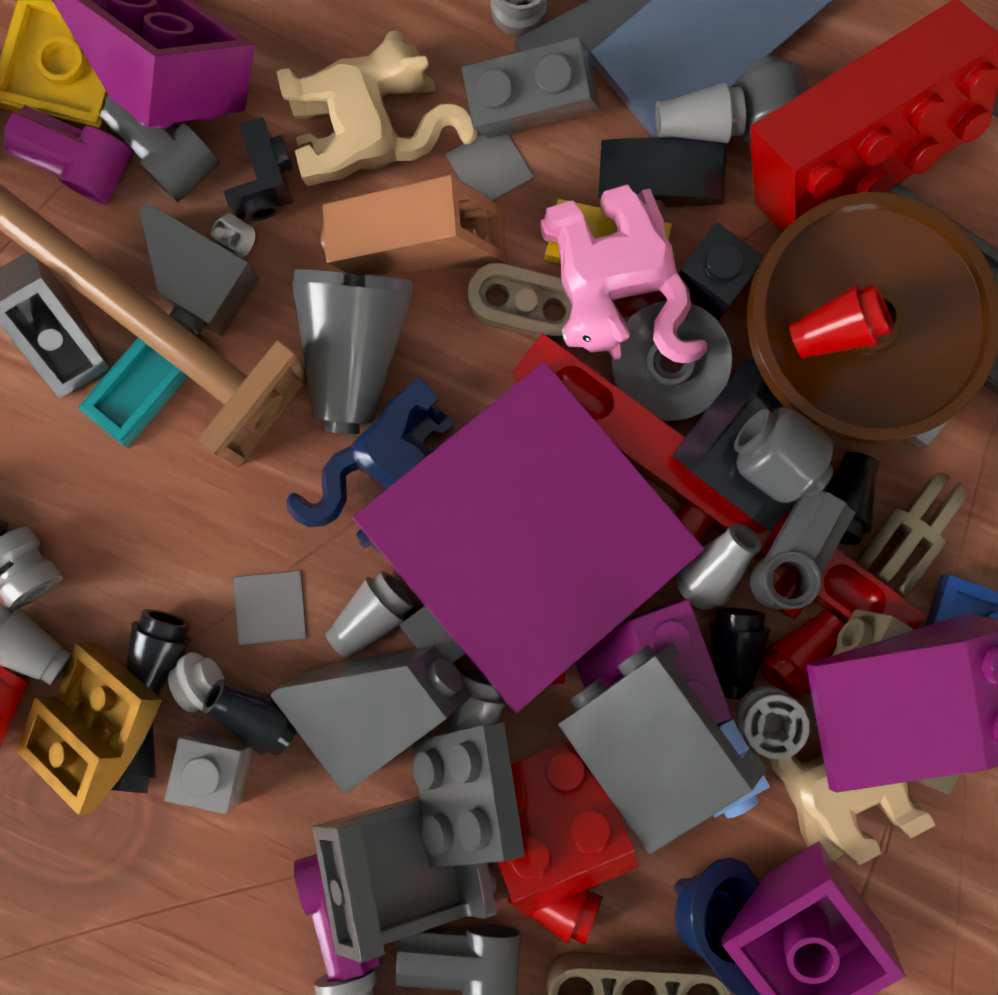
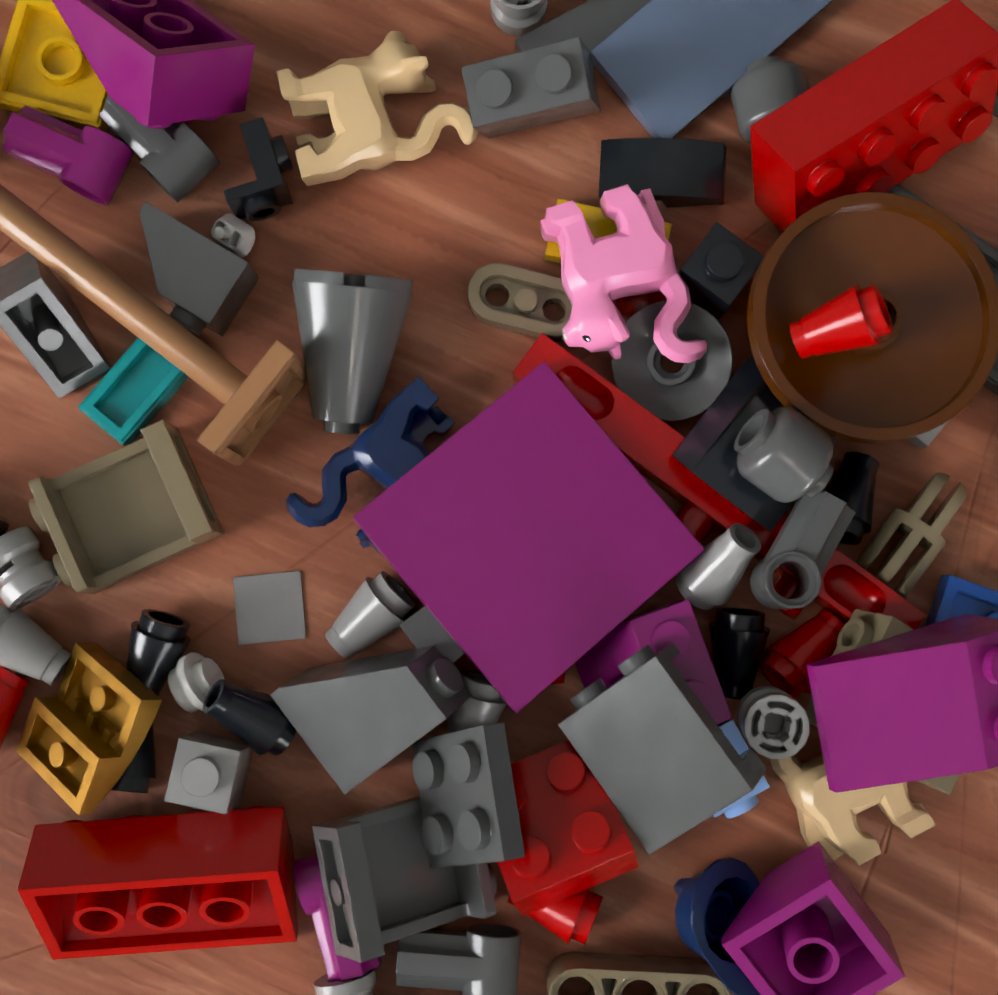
(125, 511): none -> dark tan panel
(162, 882): none -> red slope
(414, 229): nougat slope -> none
(490, 165): light grey sticker -> none
(703, 115): light grey cone -> none

